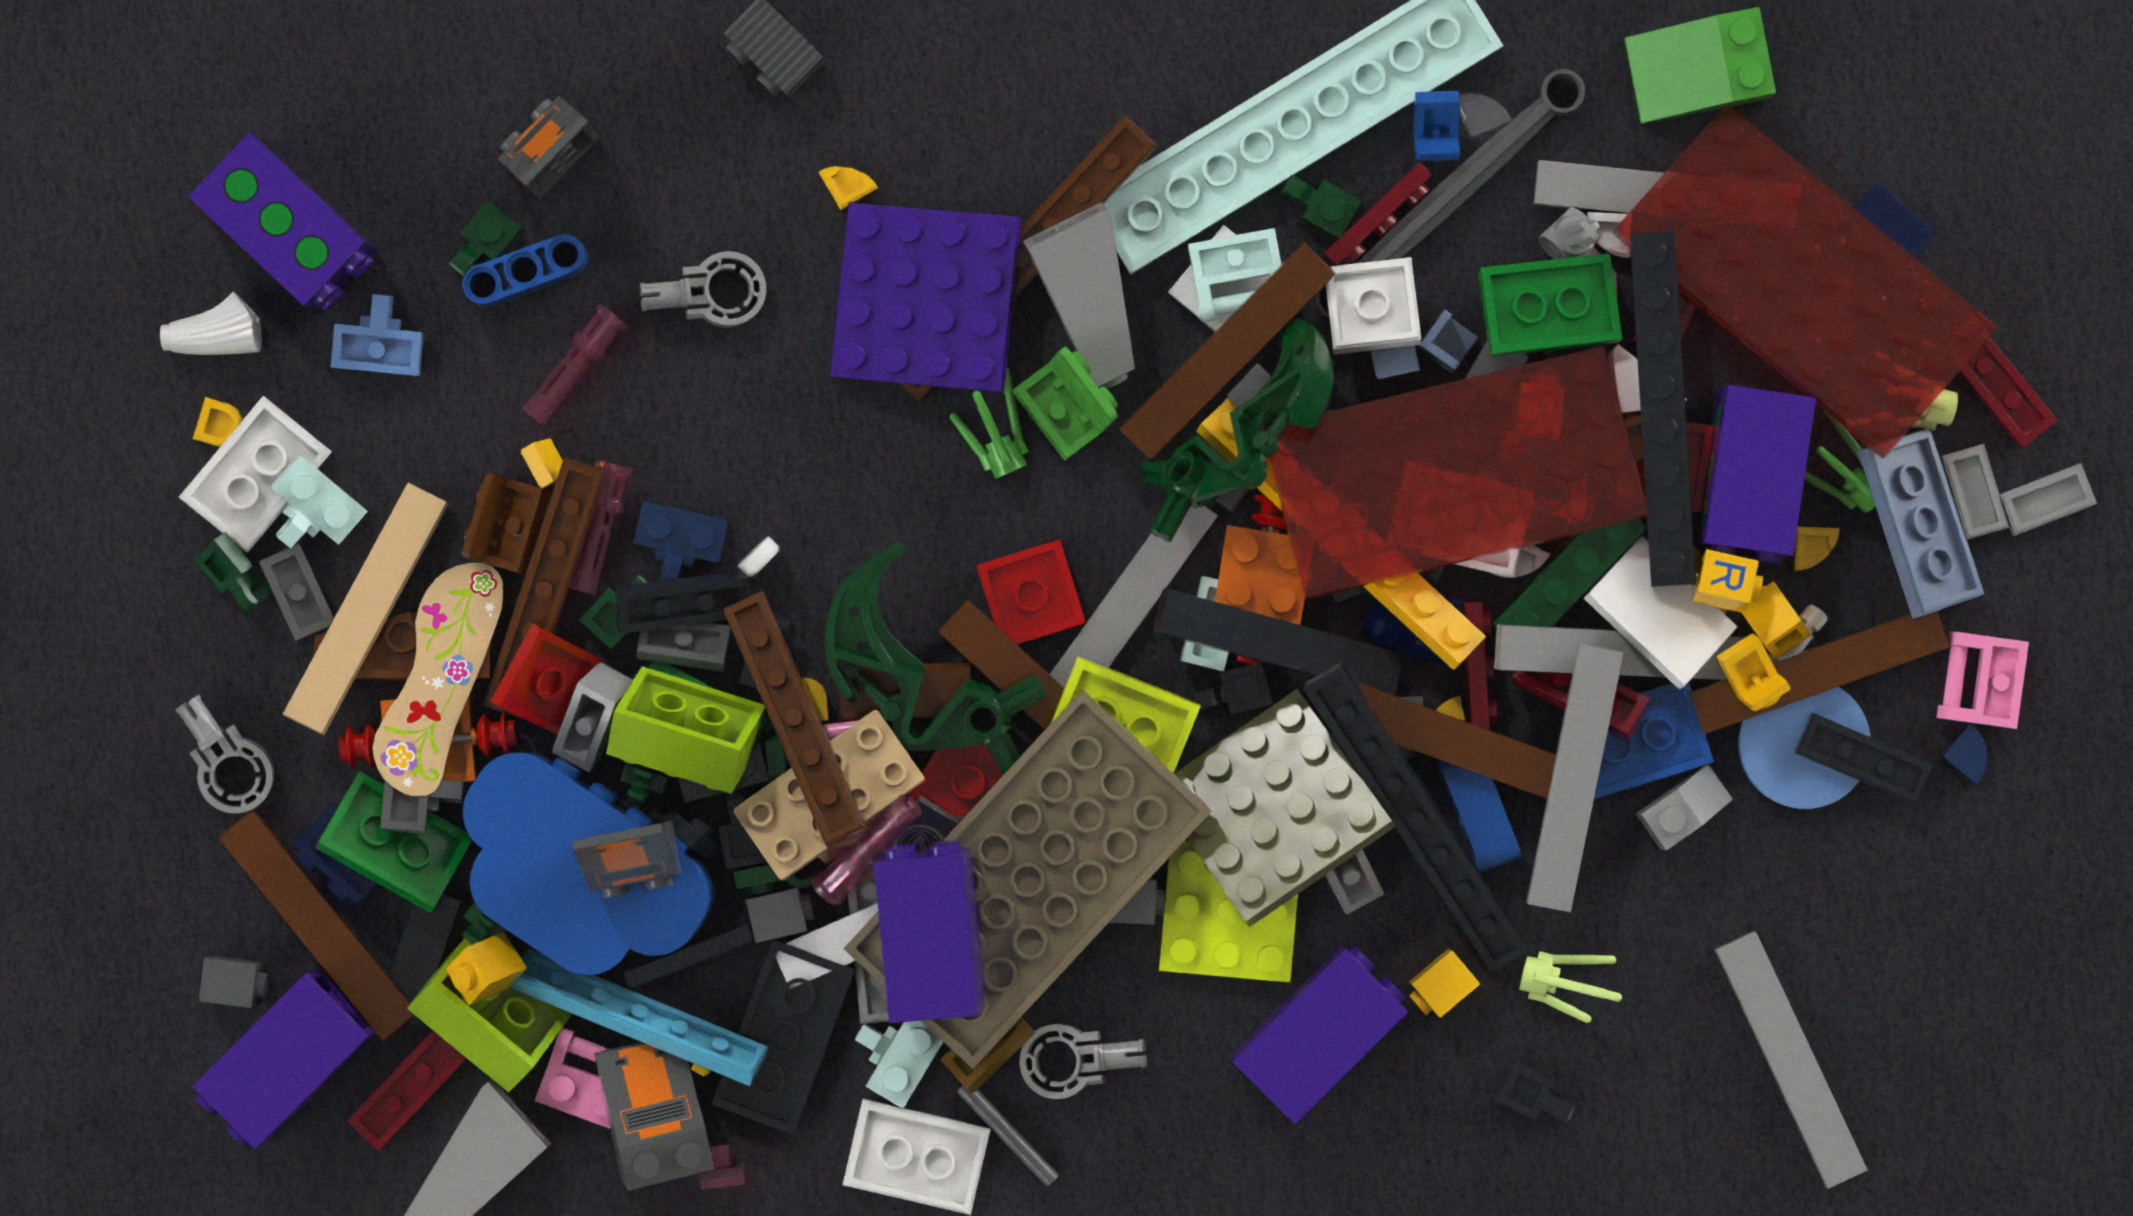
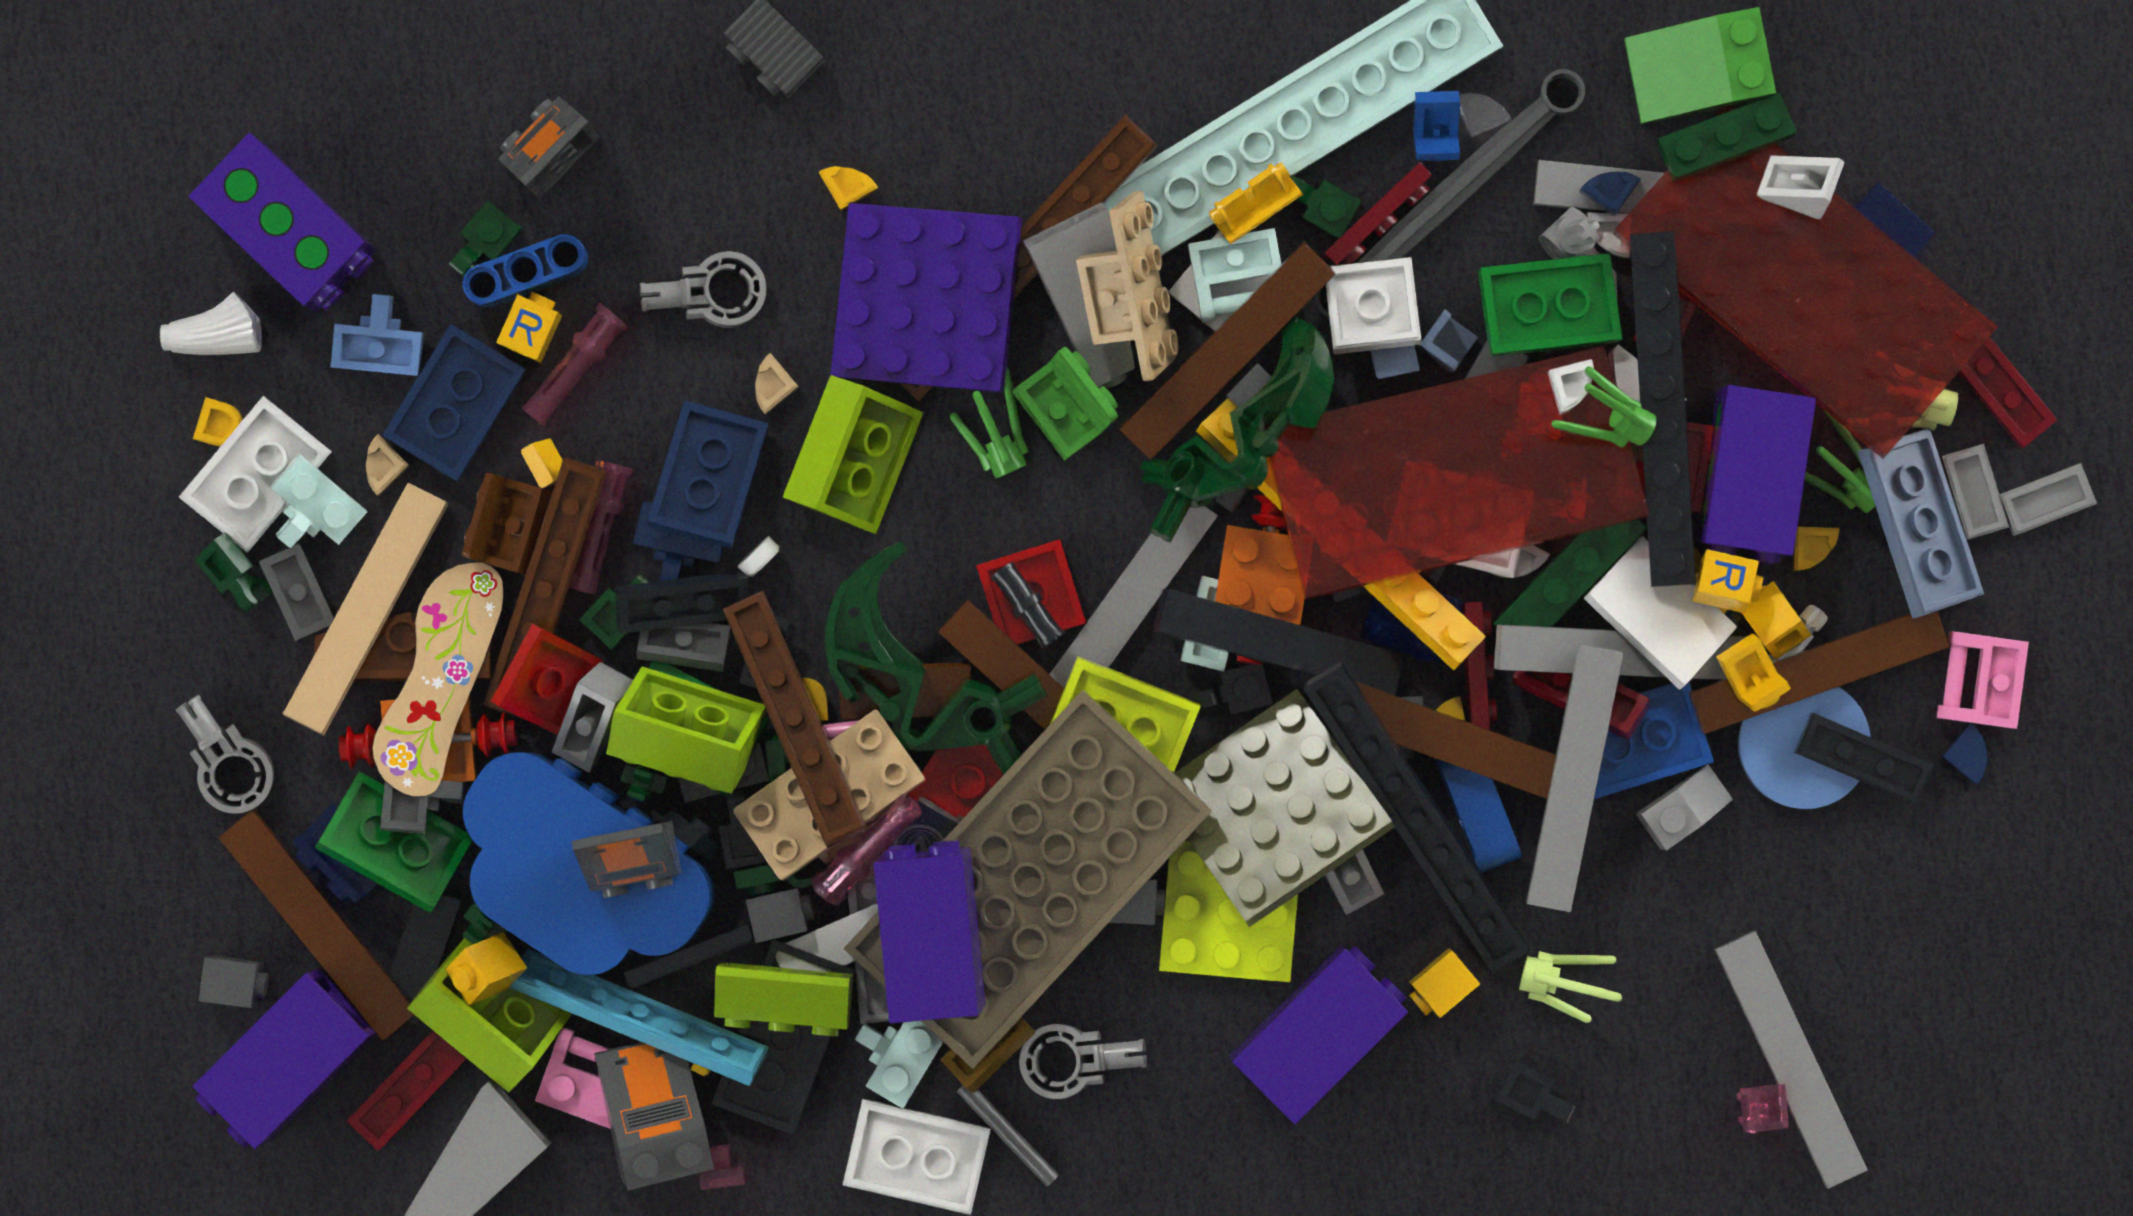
(383, 465): none -> tan tile
(454, 402): none -> dark blue plate
(530, 326): none -> yellow brick
(707, 474): none -> dark blue plate
(772, 384): none -> tan tile
(783, 997): none -> lime slope
(853, 454): none -> lime slope
(1027, 605): none -> black pin
(1126, 291): none -> tan bracket
(1249, 208): none -> yellow hinge
(1569, 385): none -> white tile
(1610, 189): none -> dark blue tile
(1627, 418): none -> bright green plant
(1726, 137): none -> dark green plate
(1763, 1108): none -> clear pink tile
(1801, 183): none -> white slope

